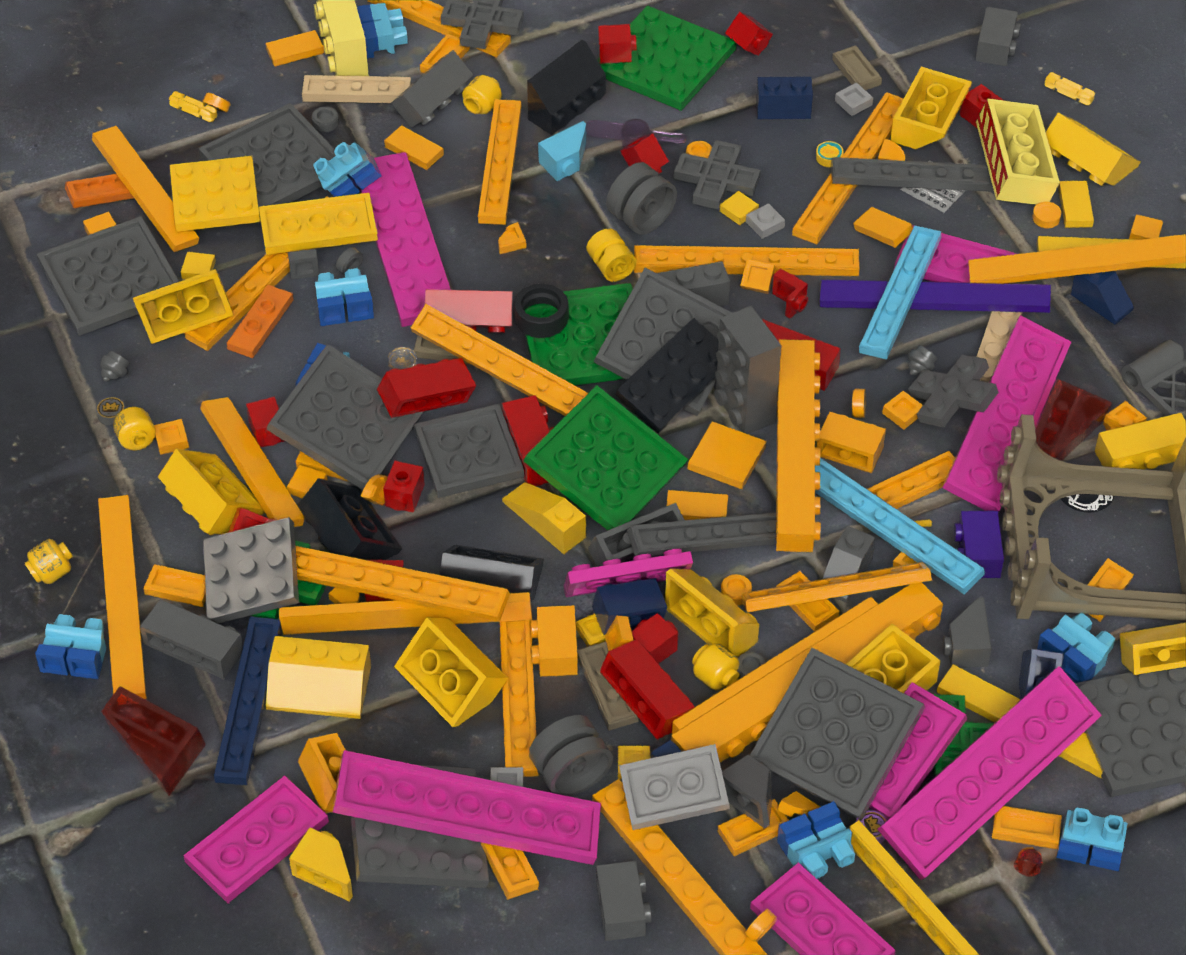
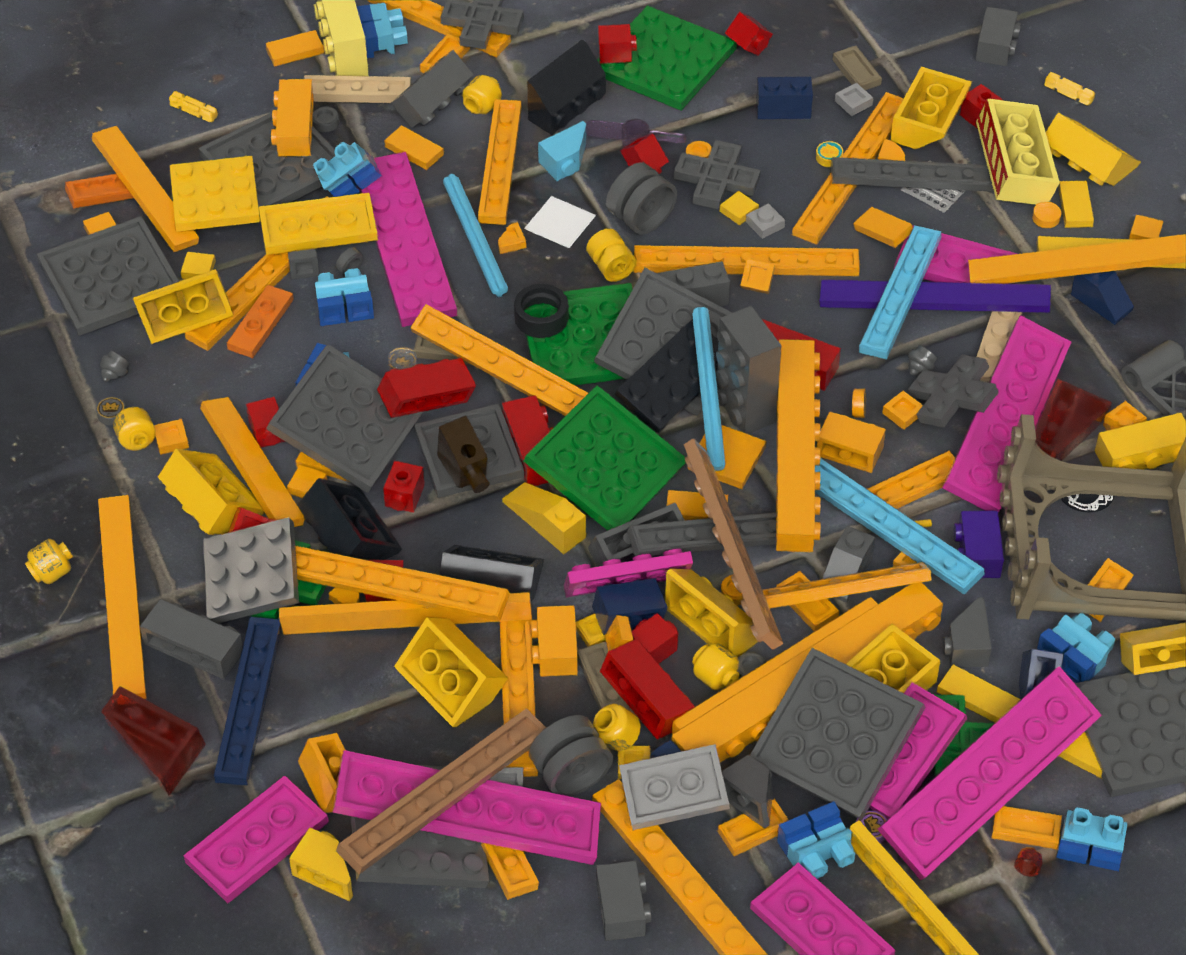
(72, 648): hips -> none
(176, 585): light orange tile -> none
(217, 102): light orange tile -> none
(293, 117): none -> light orange brick
(317, 677): yellow slope -> none
(374, 490): light orange tile -> none
(440, 792): none -> medium nougat plate
(463, 454): none -> dark brown torso
(474, 307): brick -> none
(475, 235): none -> medium azure axle
(560, 222): none -> white sticker
(617, 726): none -> yellow head
(708, 387): none -> medium azure axle
(735, 553): none -> medium nougat plate
(761, 925): light orange tile -> none
(791, 290): red bracket -> none
(796, 804): light orange tile -> none

